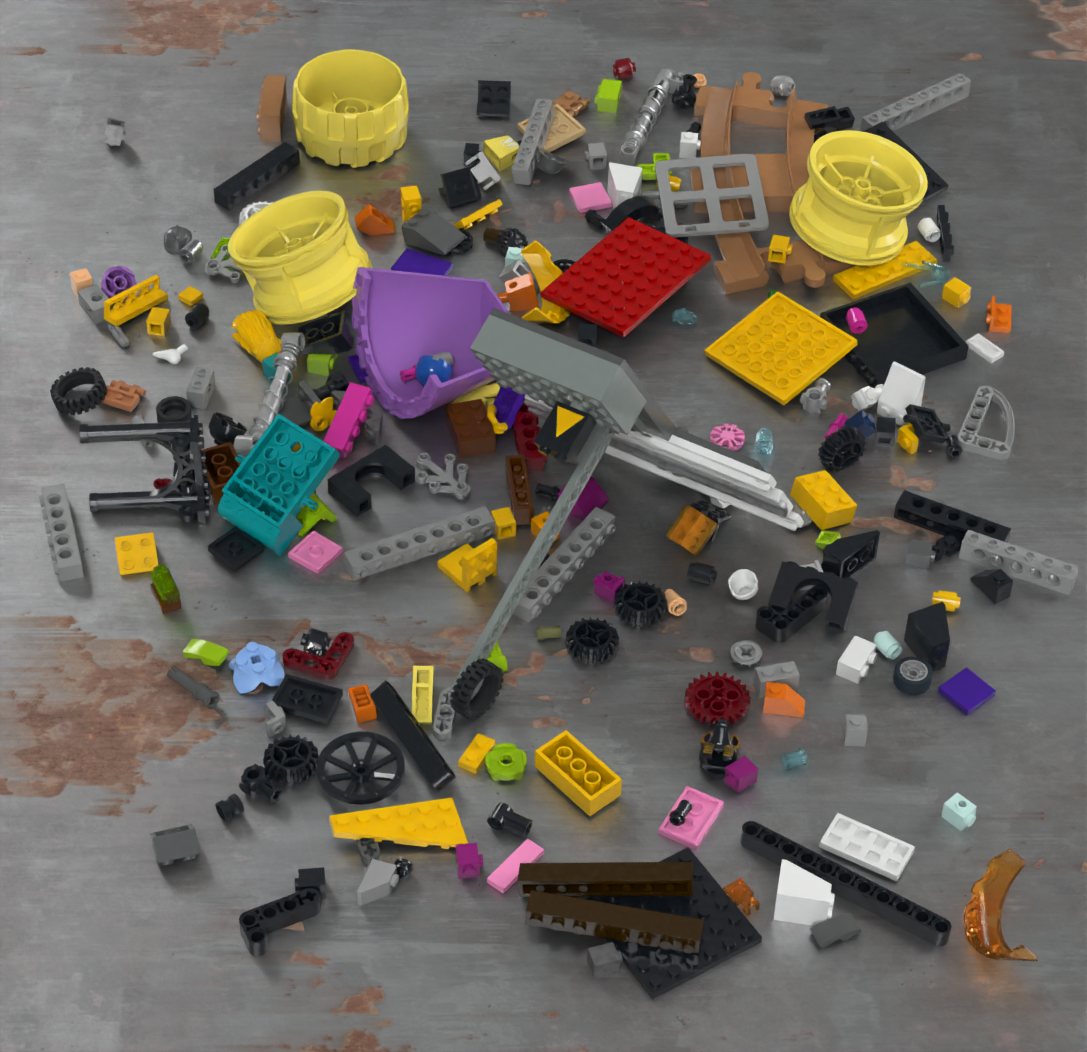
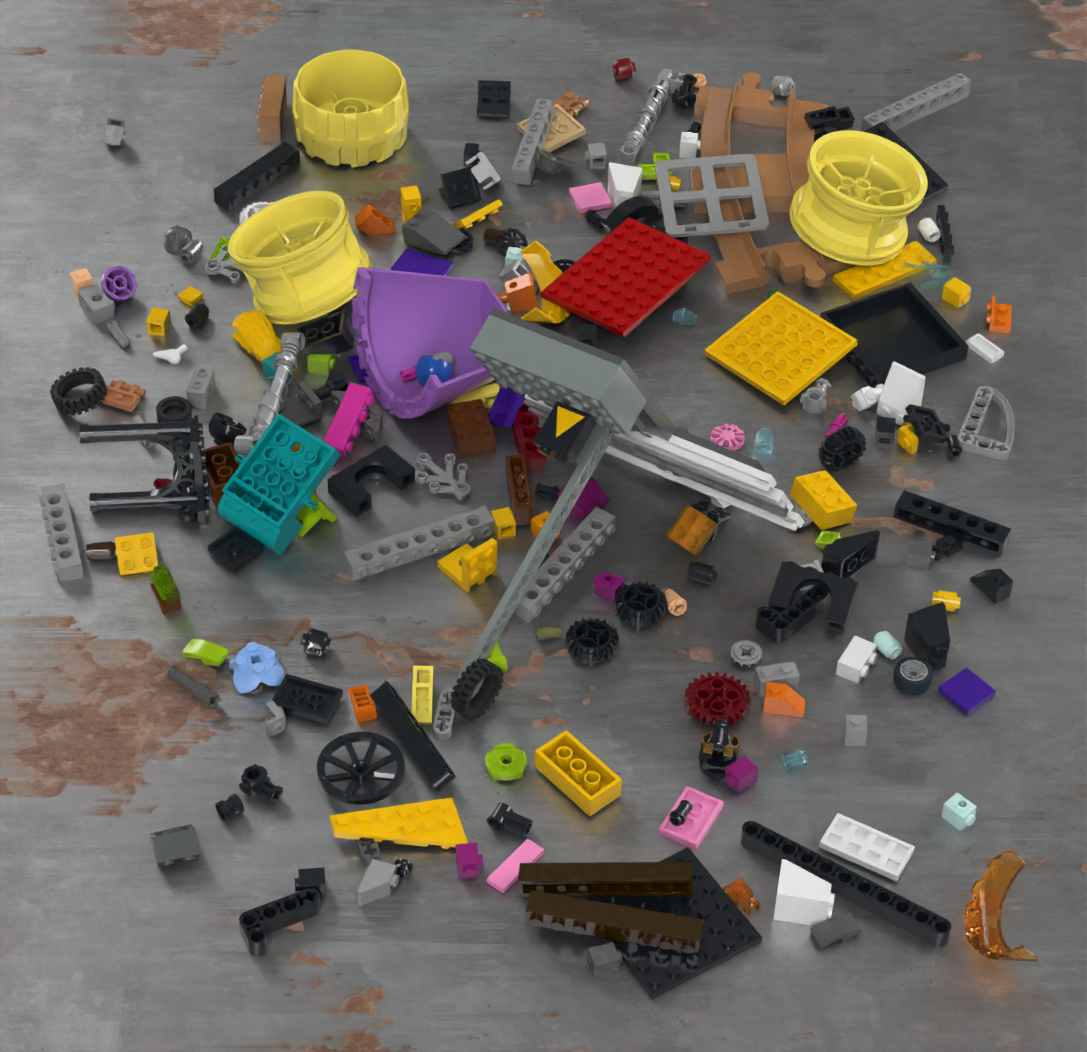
(101, 551): none -> dark brown piece
(134, 304): yellow fence -> none
(292, 764): black gear -> none
(315, 552): bright pink tile -> none
(322, 414): yellow plate -> none
(329, 666): dark red beam -> none
(476, 753): yellow plate -> none
(497, 427): yellow piece -> none
(501, 151): light yellow torso -> none
(608, 95): lime brick -> none
(743, 584): white hair -> none
(779, 249): yellow brick -> none
(856, 320): dark pink brick -> none
(863, 422): dark blue brick -> none
(1018, 562): light grey brick -> none

